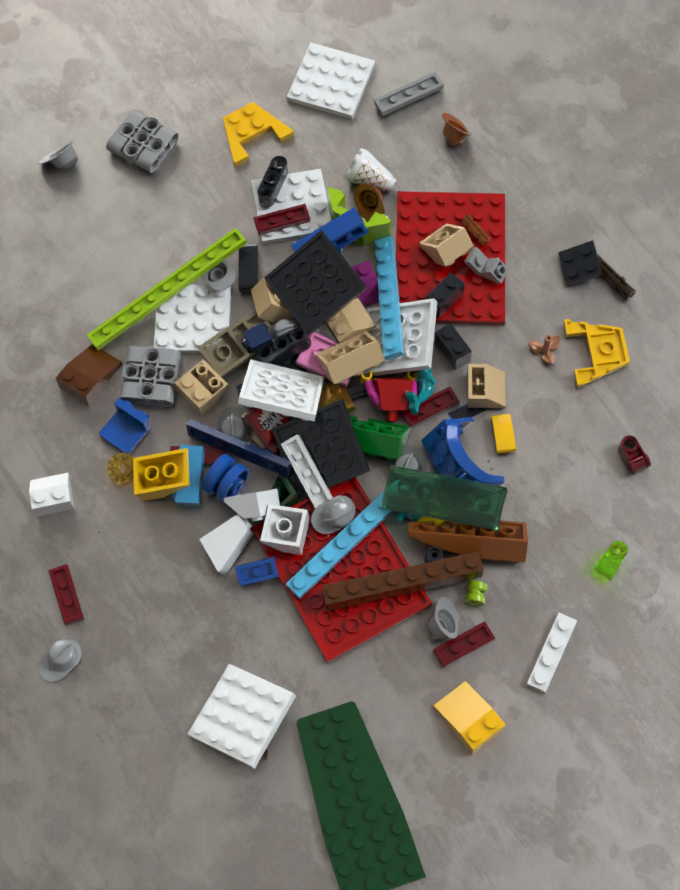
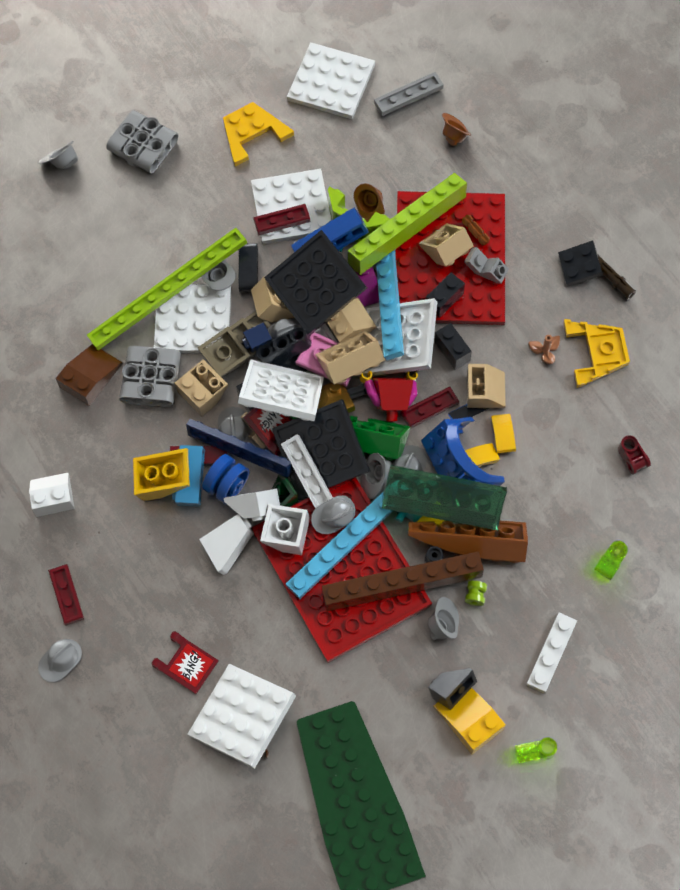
(115, 463): clear yellow gear -> none
(126, 426): blue bracket -> none
(189, 664): none -> flag
(257, 571): blue plate -> none
(271, 189): black beam -> none
(370, 171): white cone -> none
(374, 480): none -> light grey piece
(407, 223): none -> lime brick
(426, 387): teal animal -> none
(452, 686): none -> slope
(463, 644): dark red tile -> none
(483, 454): none -> yellow slope
(533, 750): none -> clear neon green piece

